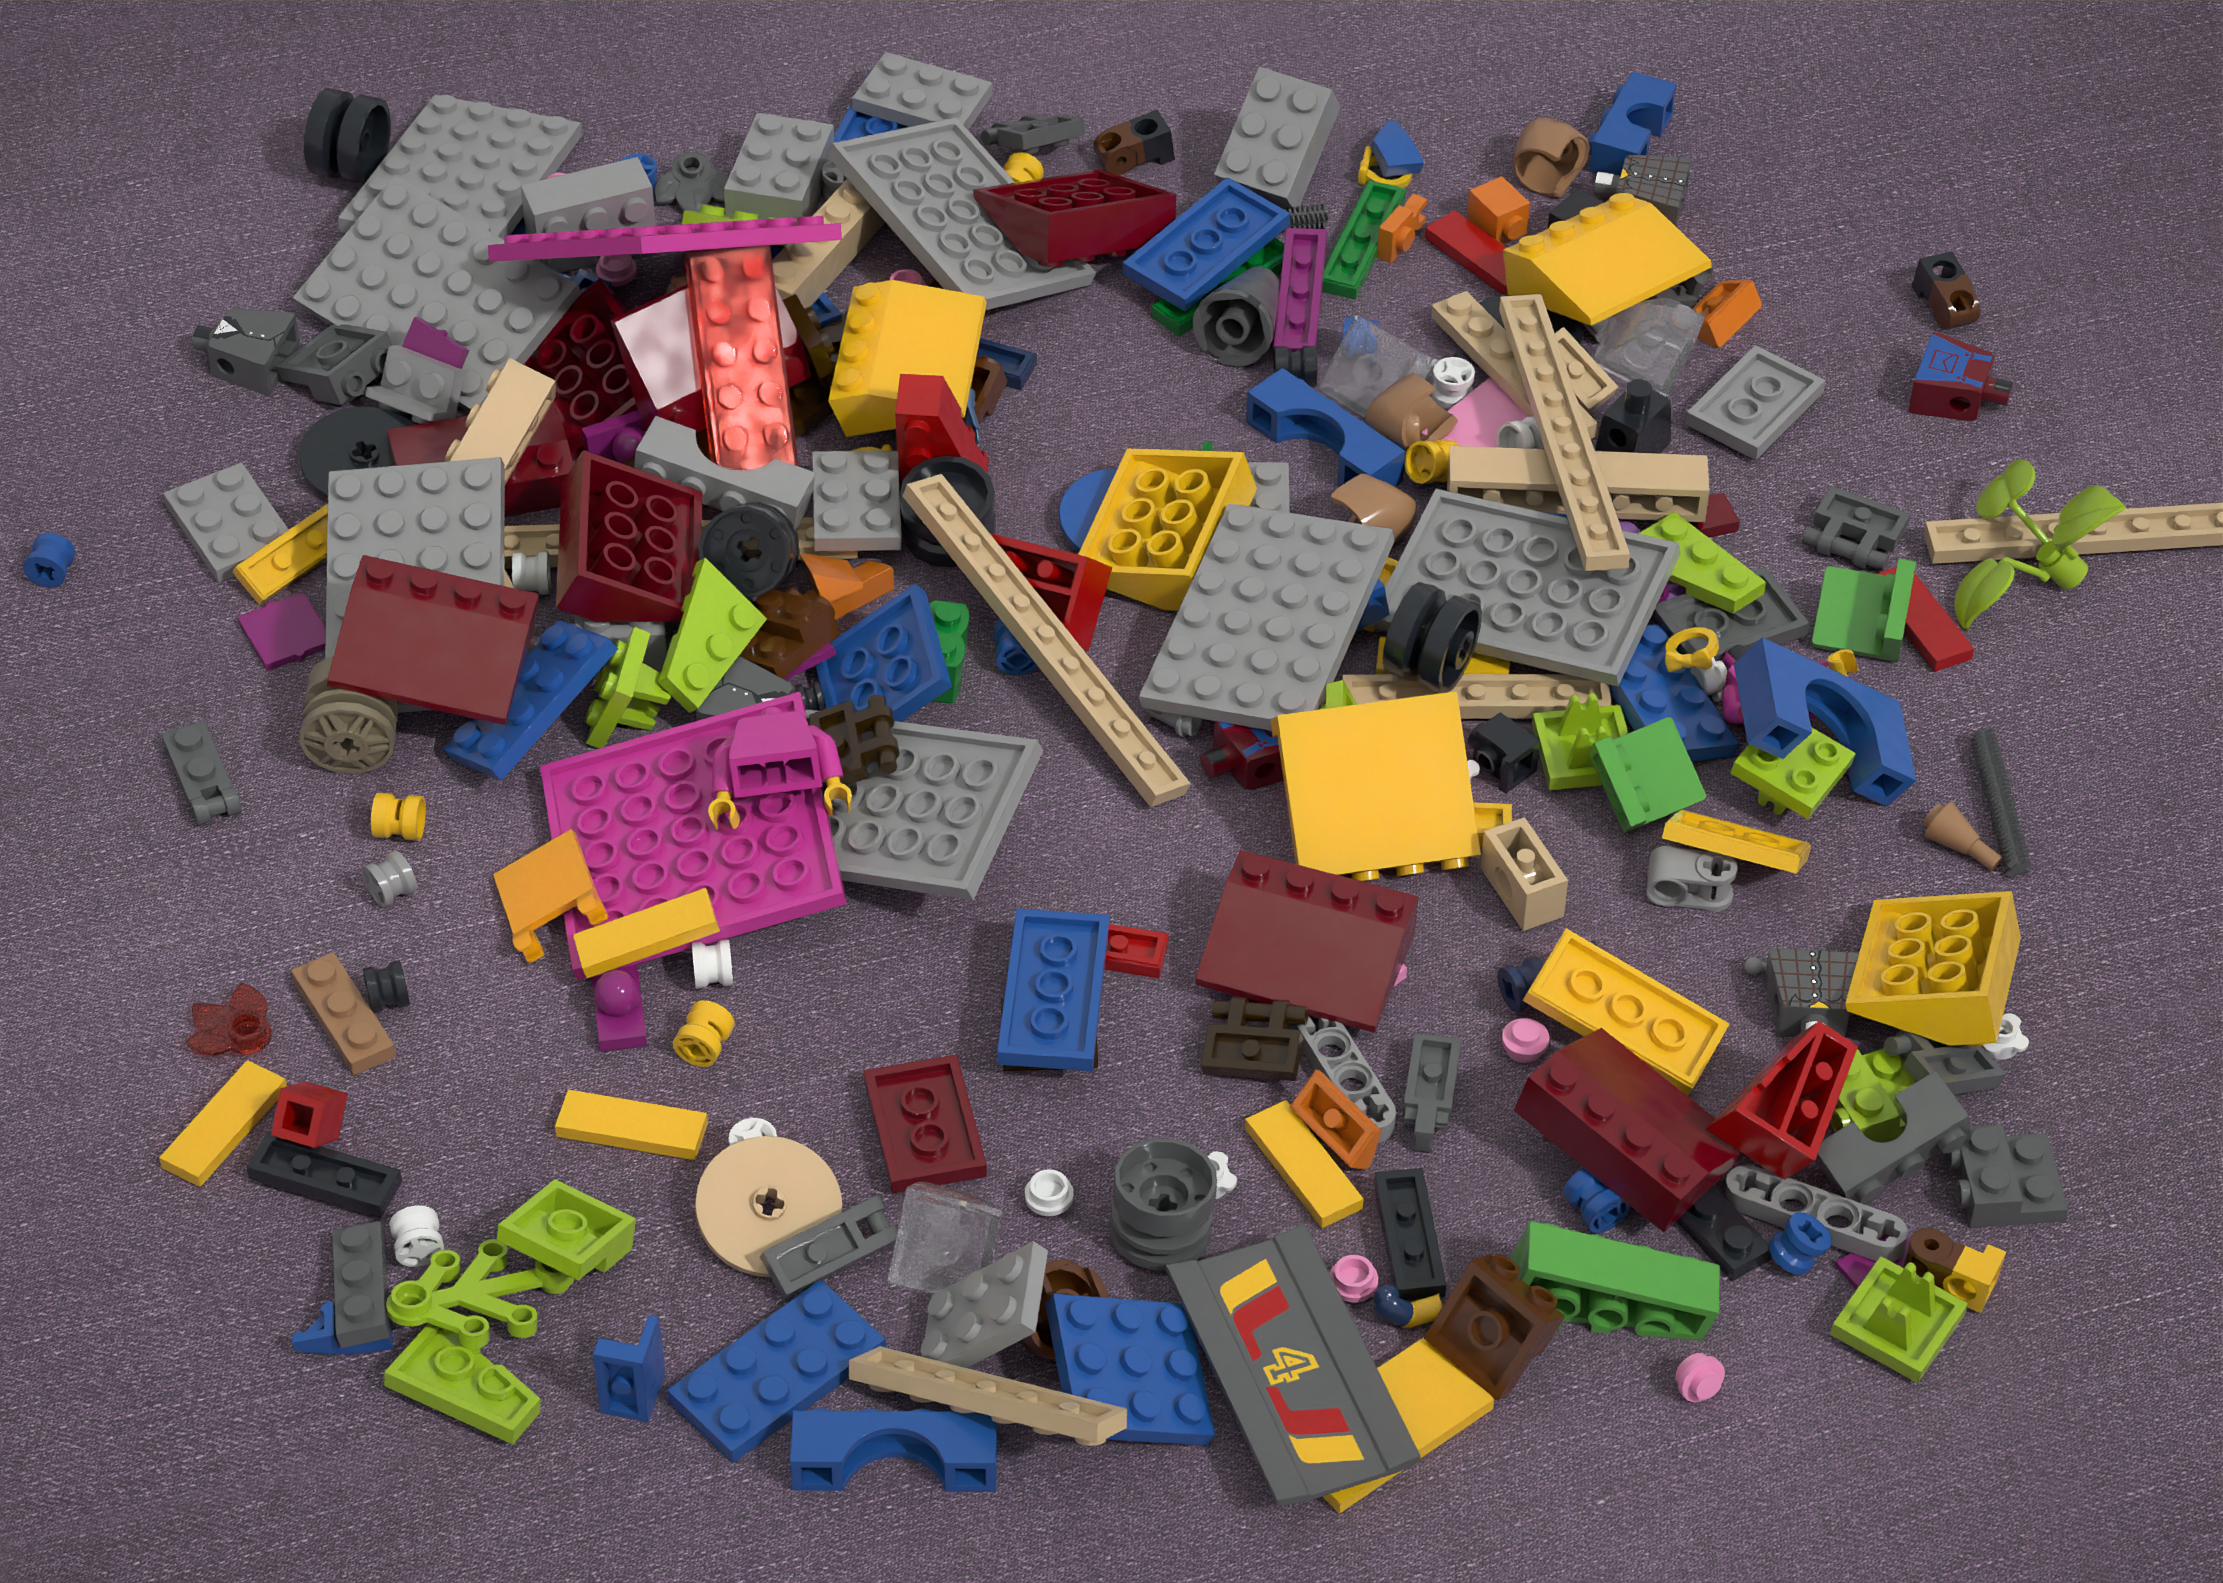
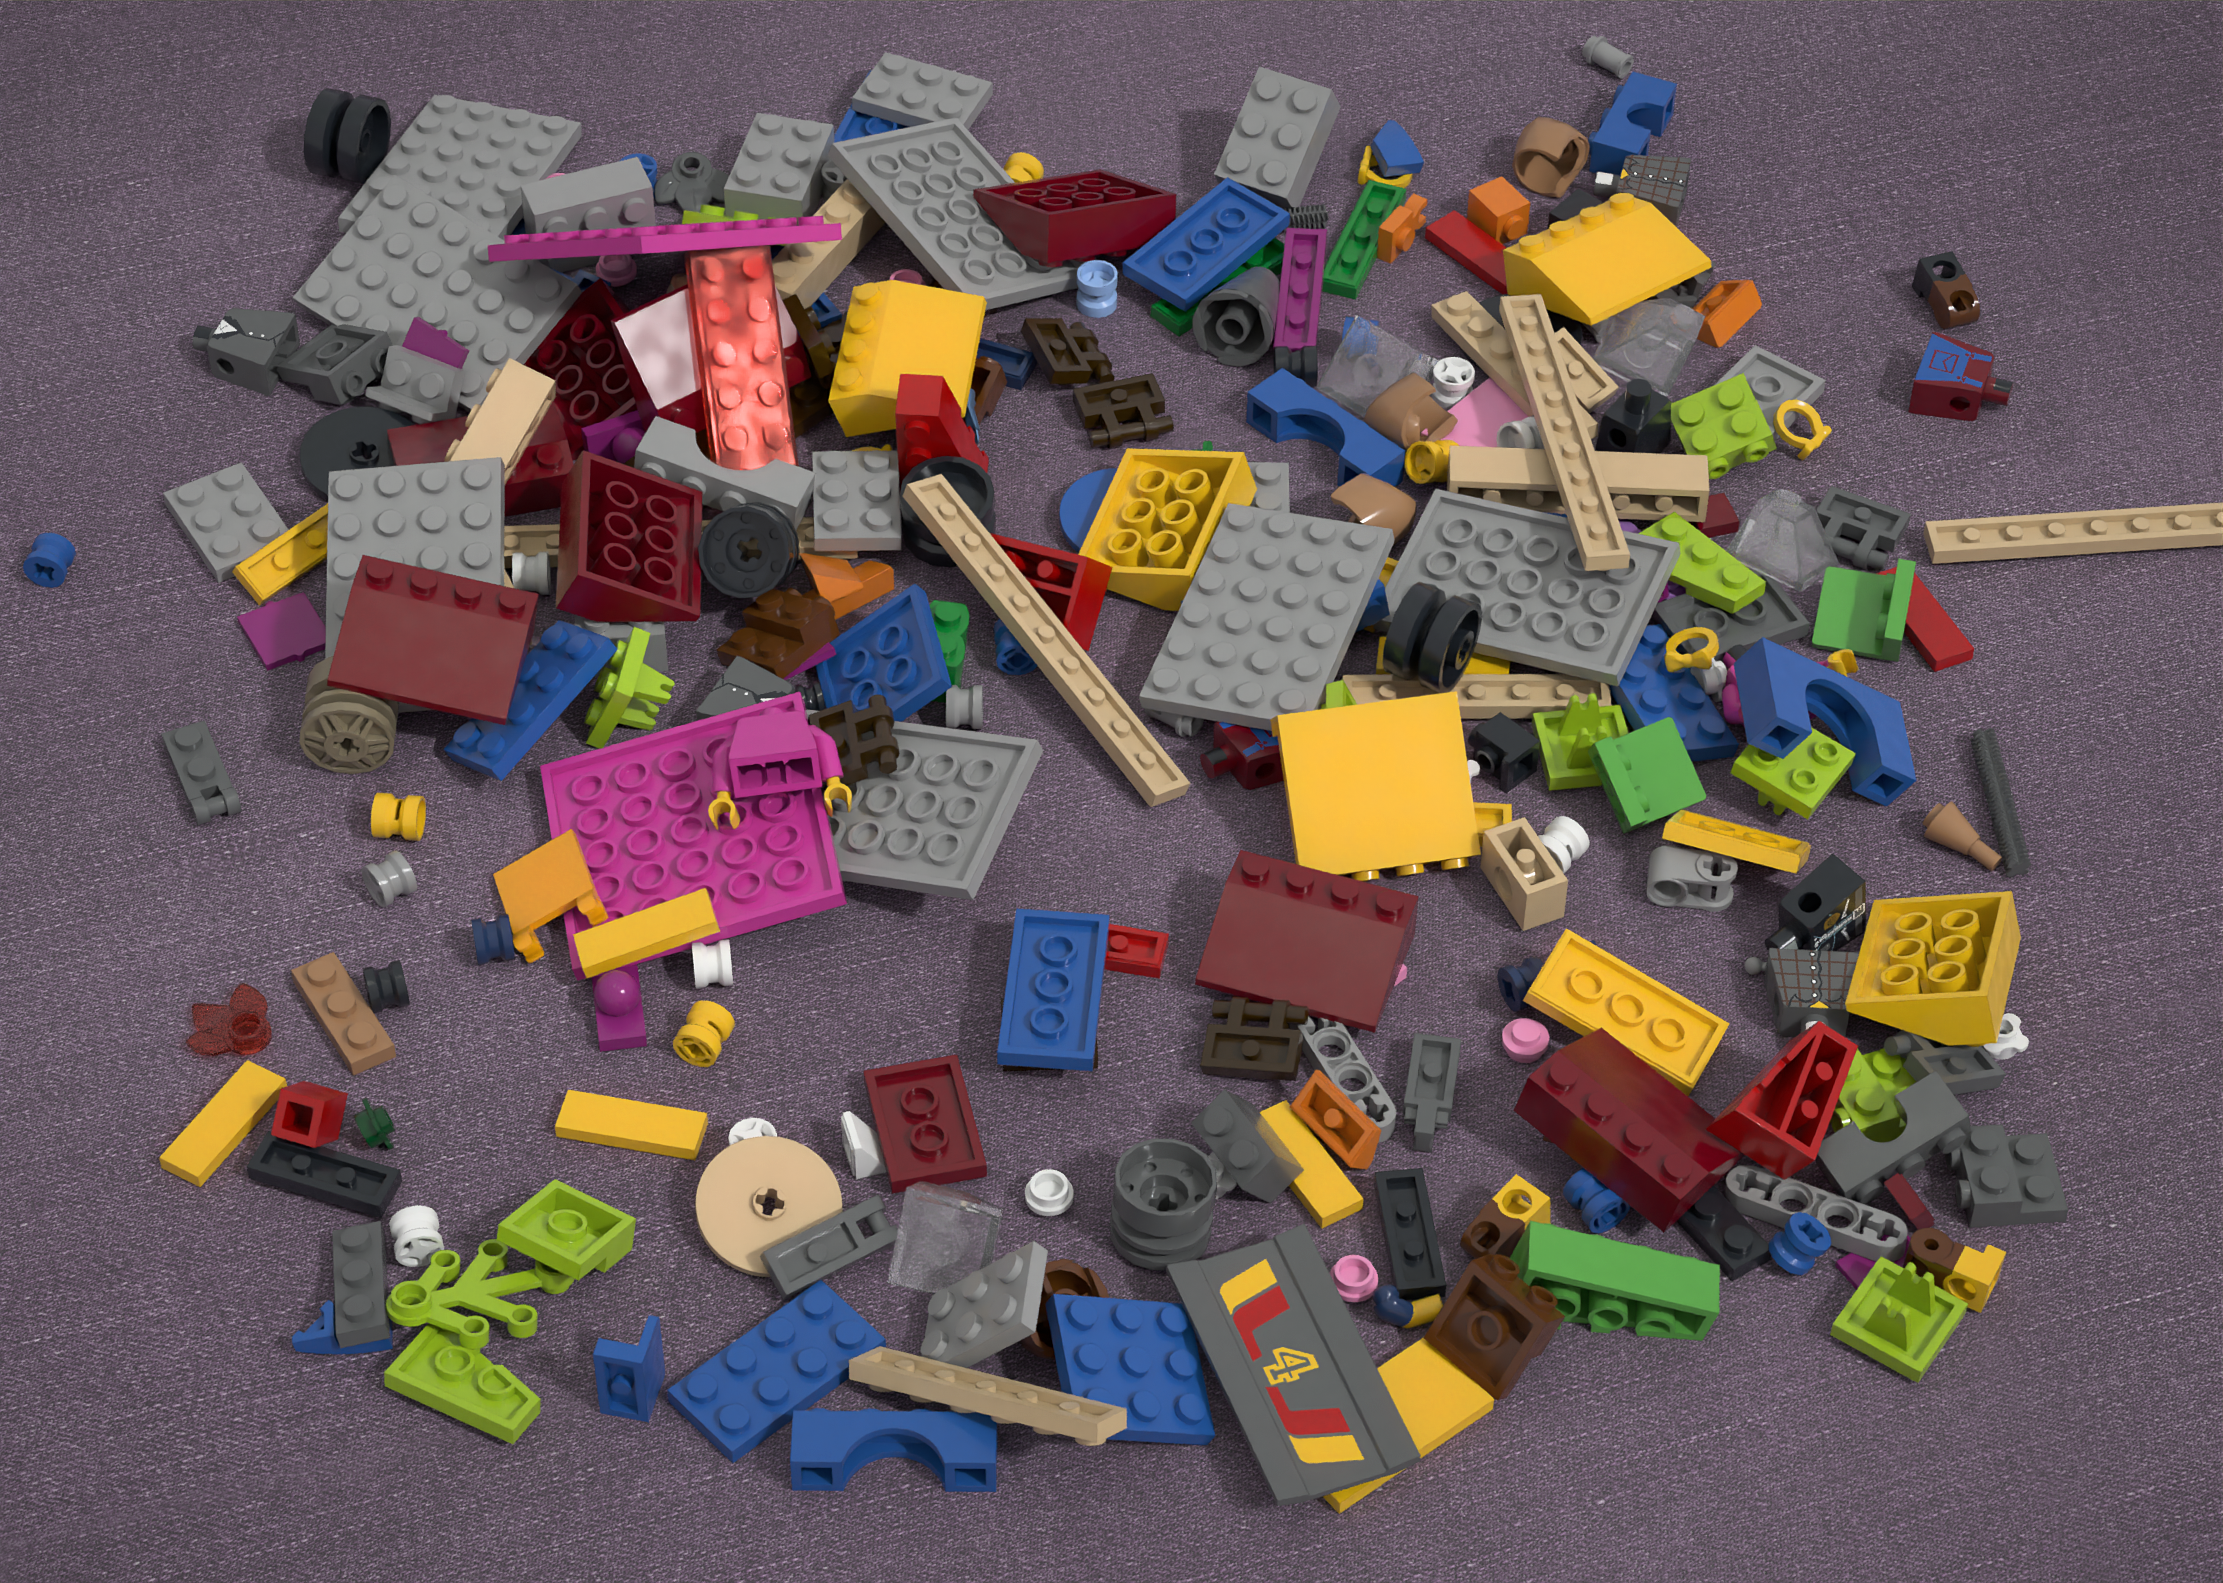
(375, 1125): none -> dark green plate
(493, 939): none -> dark blue wheel
(710, 637): lime wing -> none
(861, 1147): none -> white slope
(964, 707): none -> light grey wheel
(1034, 132): dark grey plate -> none
(1066, 353): none -> dark brown plate
(1097, 288): none -> light blue wheel
(1121, 401): none -> dark brown plate
(1135, 143): leg -> none
(1247, 1146): none -> dark grey brick
(1505, 1219): none -> leg
(1565, 841): none -> white wheel
(1599, 51): none -> light grey pin
(1699, 1377): bright pink plate -> none
(1723, 425): none -> lime plate
(1784, 541): none -> clear slope
(1819, 431): none -> yellow piece
(1822, 910): none -> black torso
(1909, 1201): none -> dark red tile
(2056, 556): lime plant -> none

